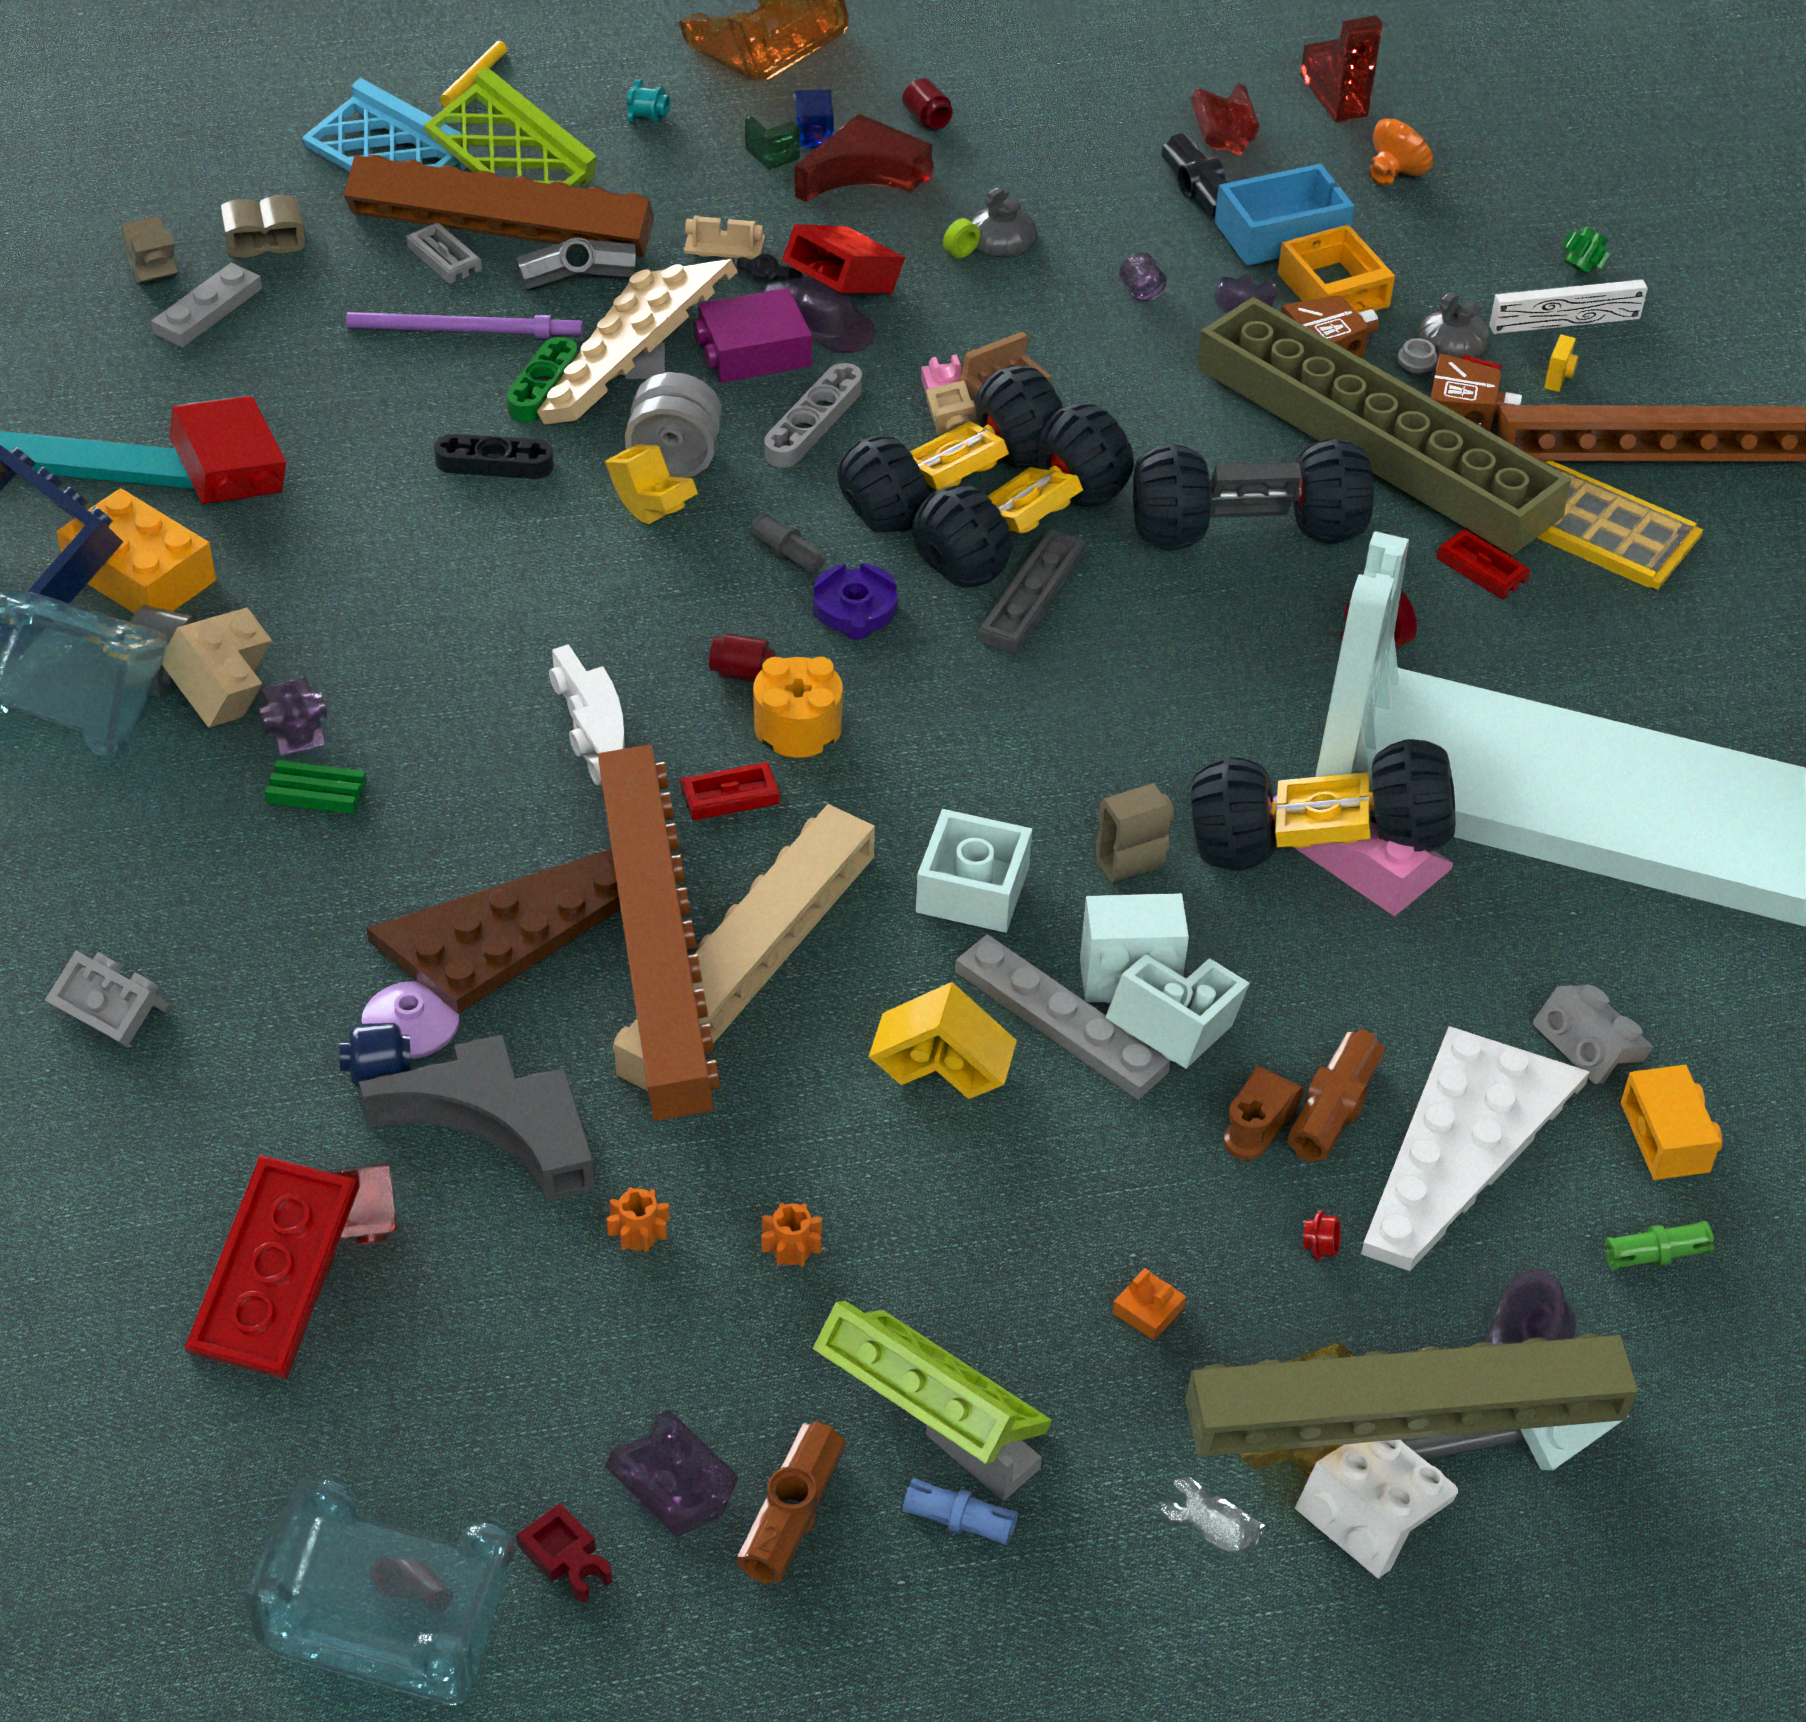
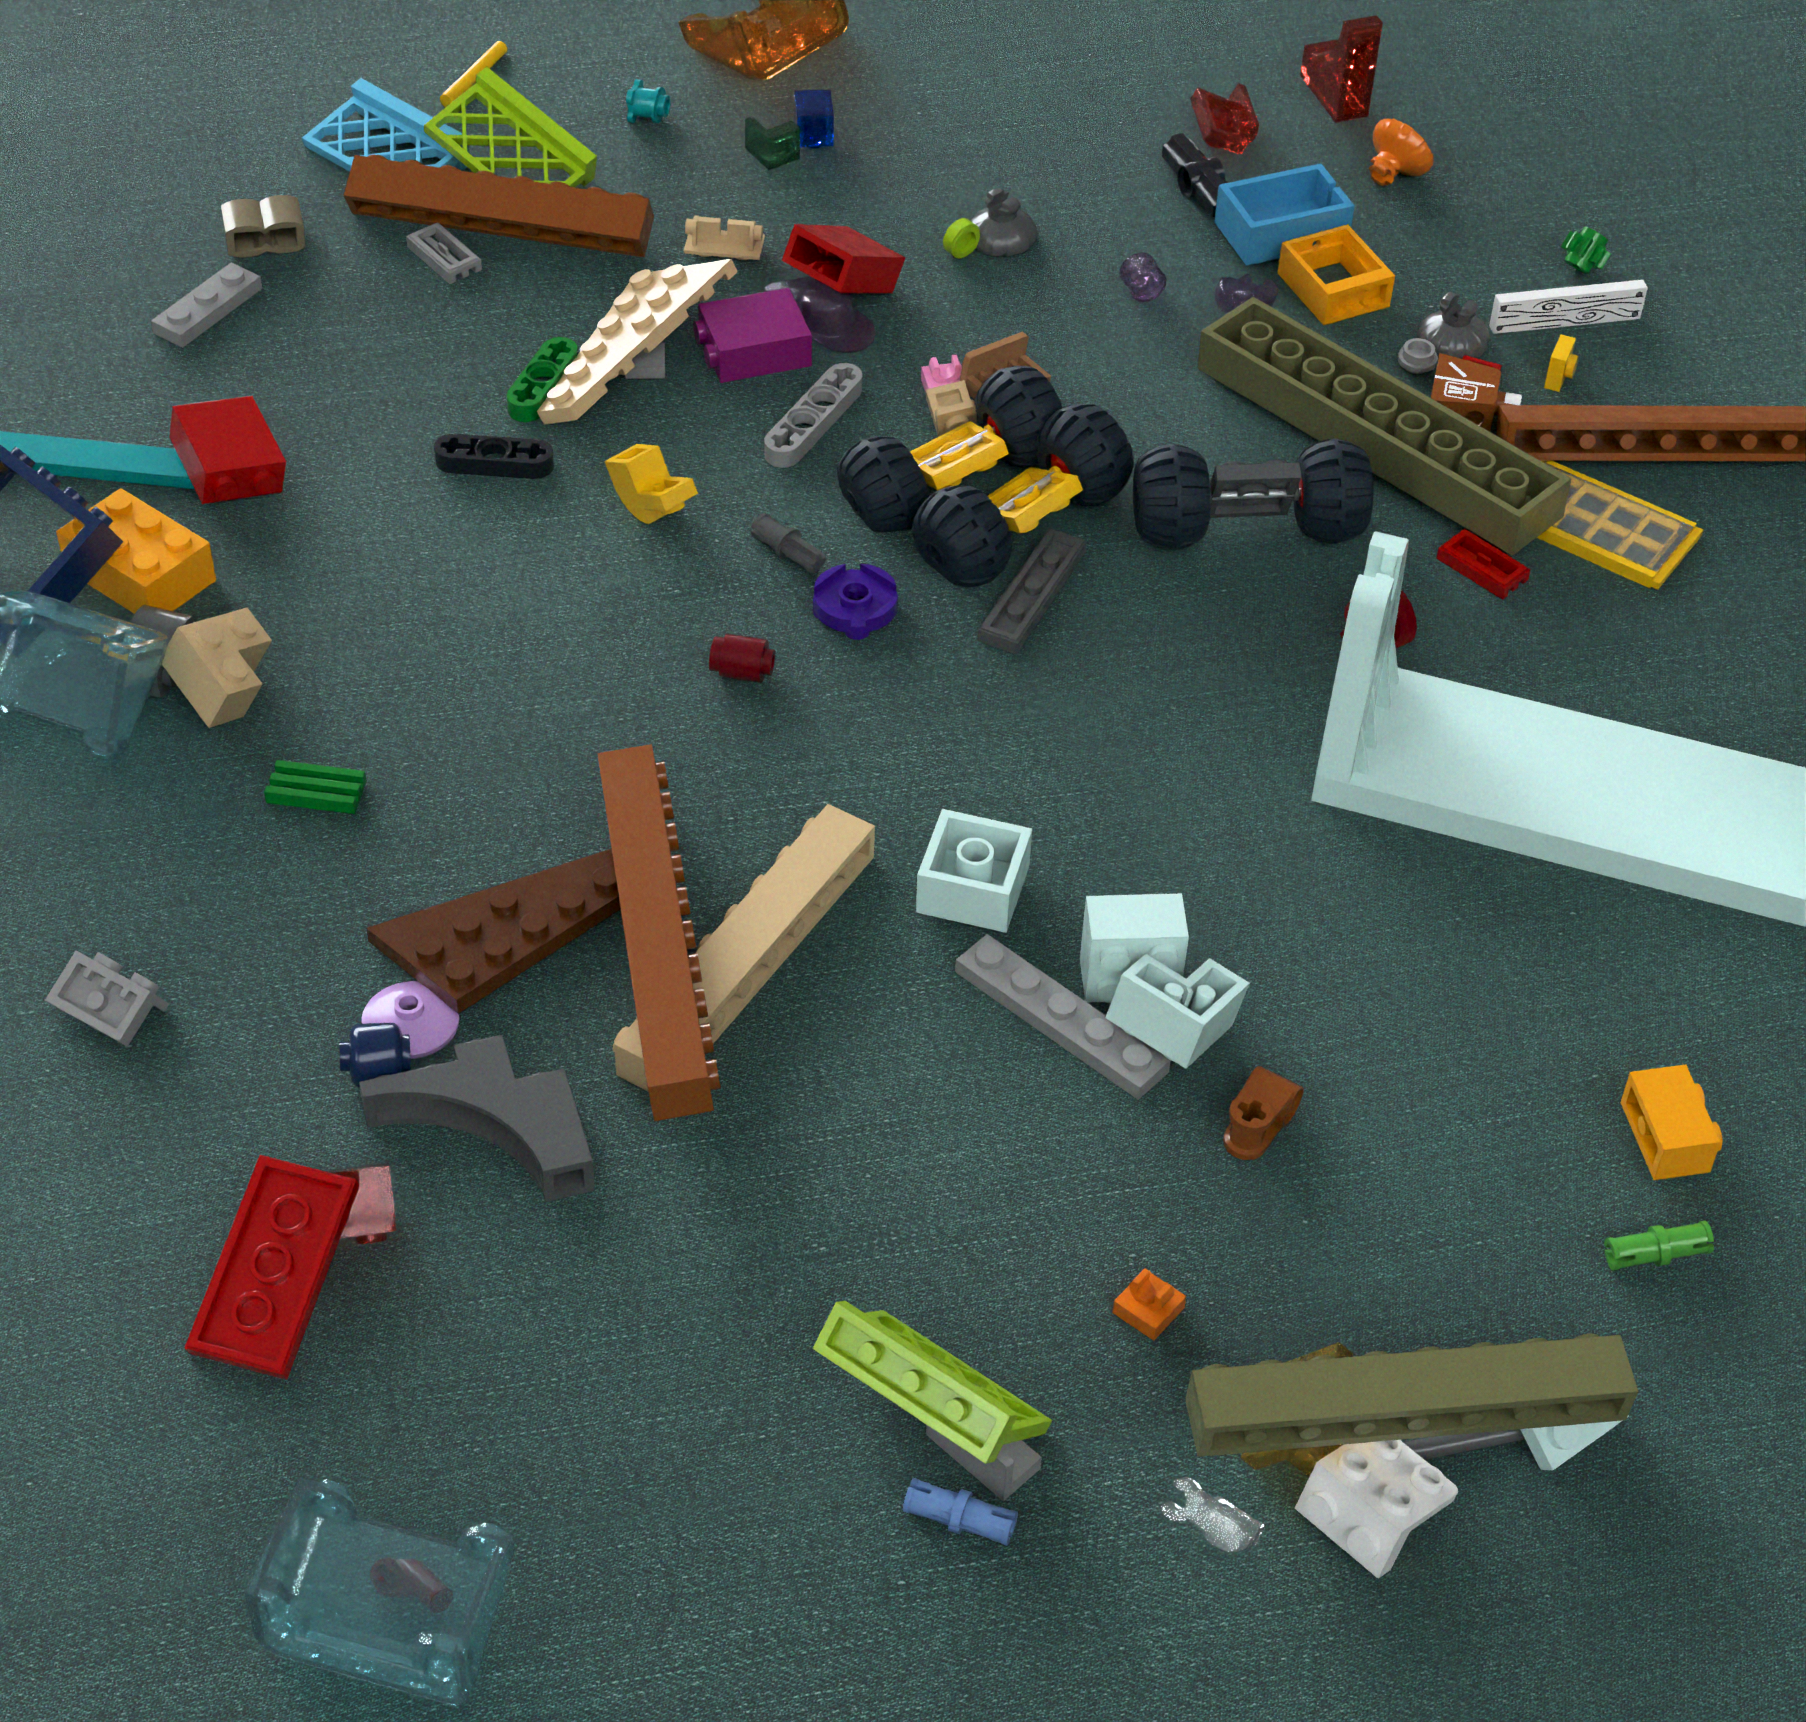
(149, 249): dark tan brick -> none
(293, 715): clear purple brick -> none
(541, 326): medium lavender bar -> none
(561, 1547): dark red plate -> none
(592, 706): white slope -> none
(601, 259): dark grey piece -> none
(638, 1219): orange gear -> none
(674, 1475): clear purple bracket -> none
(680, 418): light grey wheel -> none
(732, 795): red tile -> none
(766, 268): black piece -> none
(781, 1525): dark orange piece -> none
(791, 1234): orange gear -> none
(798, 705): light orange brick -> none
(864, 154): clear red arch -> none
(927, 104): dark red brick -> none
(944, 1035): yellow brick -> none
(1133, 832): dark tan brick -> none
(1238, 815): black plate -> none
(1322, 1235): red plate -> none
(1335, 321): dark orange torso -> none
(1336, 1096): dark orange piece -> none
(1380, 869): bright pink wedge -> none
(1466, 1131): white wing -> none
(1533, 1309): clear purple piece -> none
(1591, 1031): light grey bracket -> none

